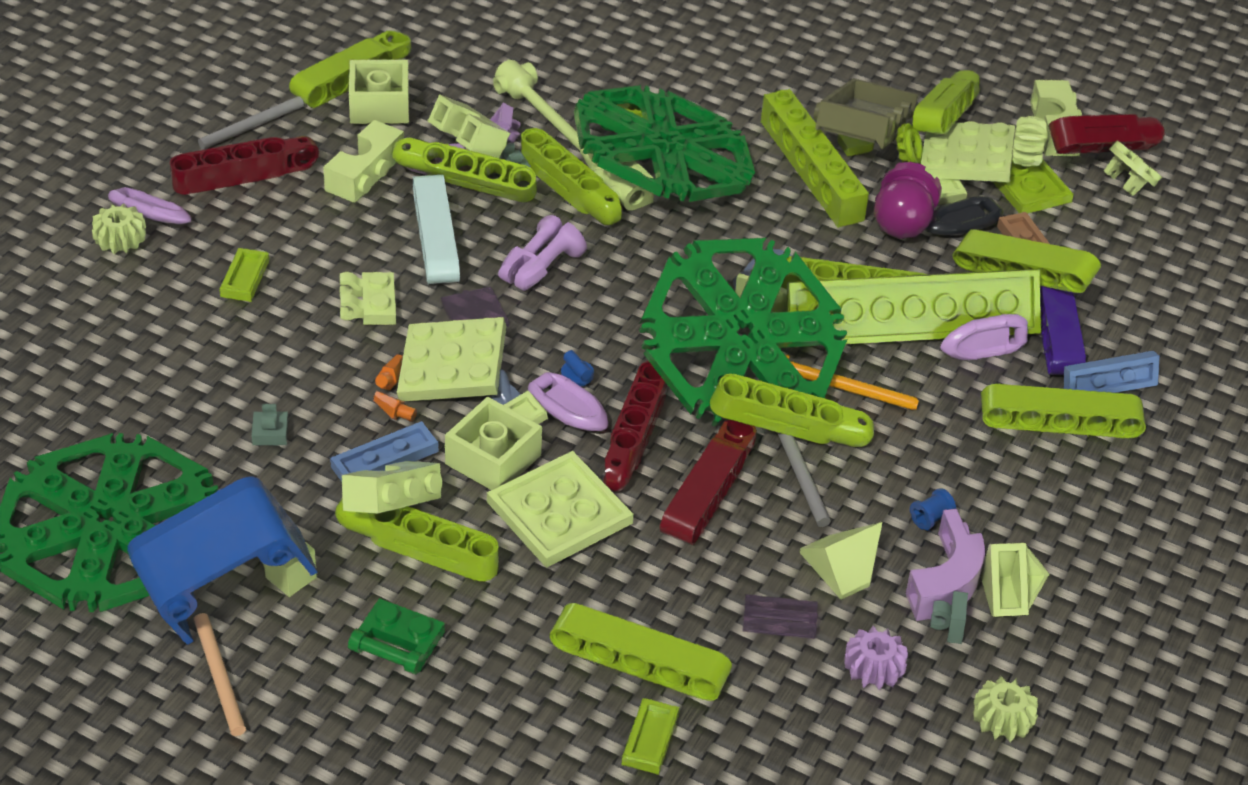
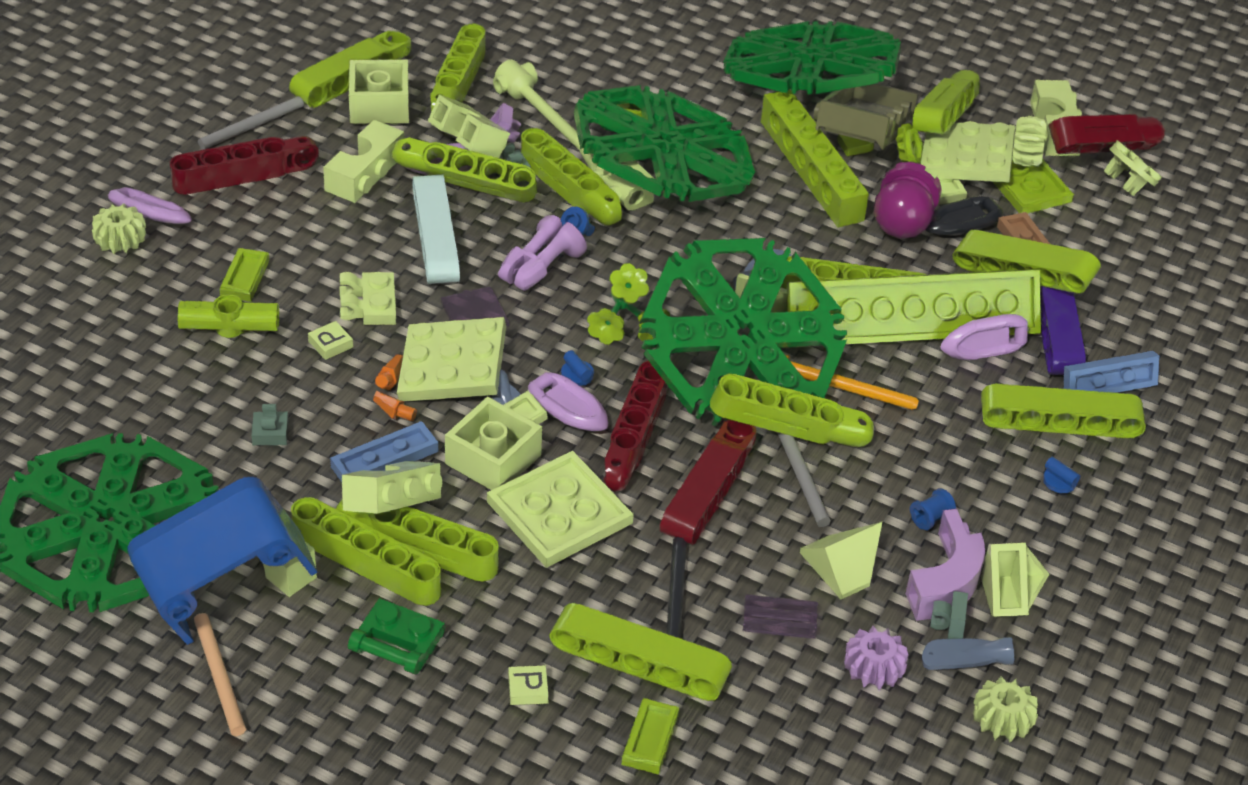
(228, 316): none -> lime piece
(330, 340): none -> yellowish green tile
(368, 551): none -> lime beam
(460, 64): none -> lime piece
(528, 685): none -> yellowish green tile
(579, 218): none -> blue plate
(626, 289): none -> lime plant
(676, 588): none -> black bar
(812, 56): none -> green plate
(967, 653): none -> sand blue piece
(1059, 476): none -> blue plate

